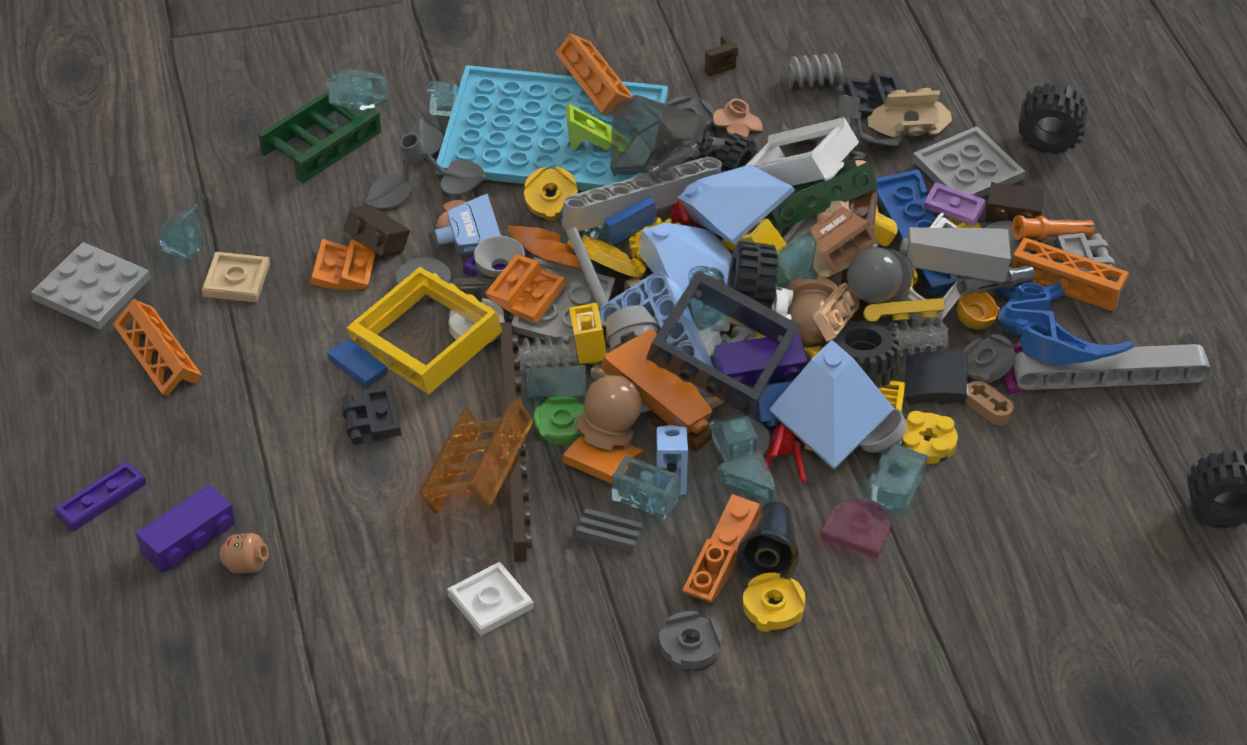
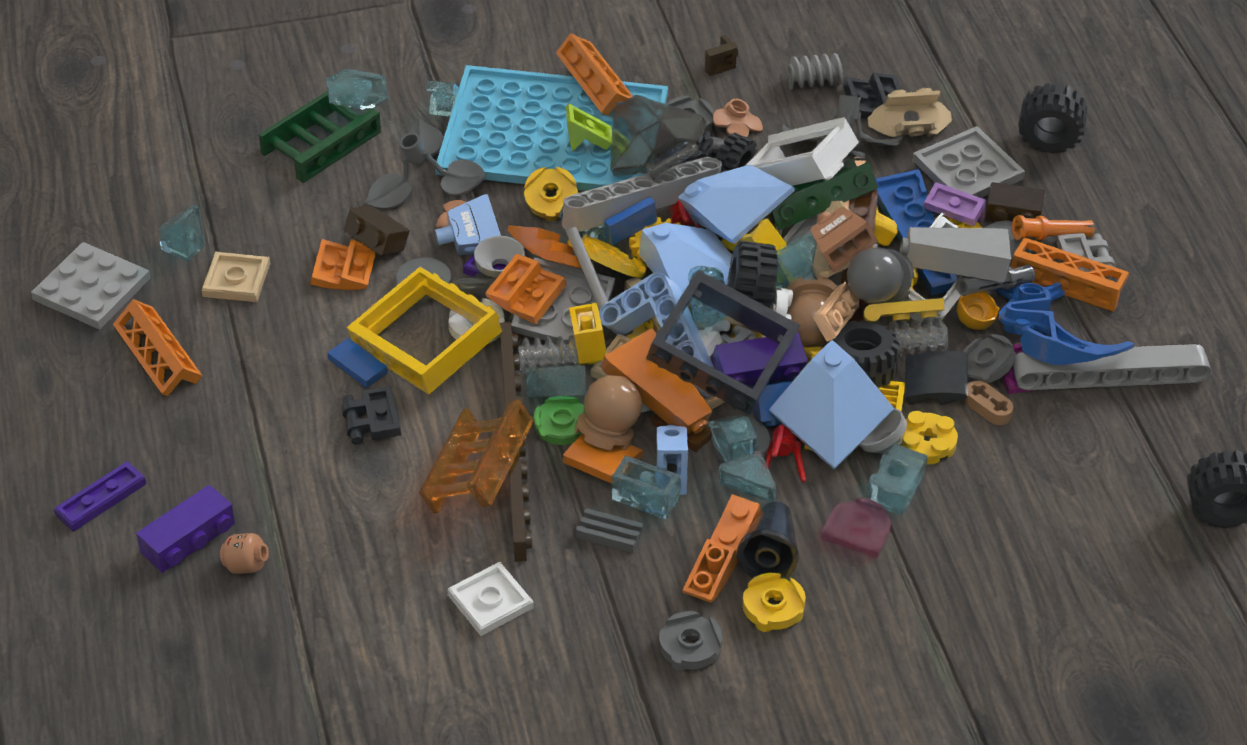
(627, 324): light grey cone -> none

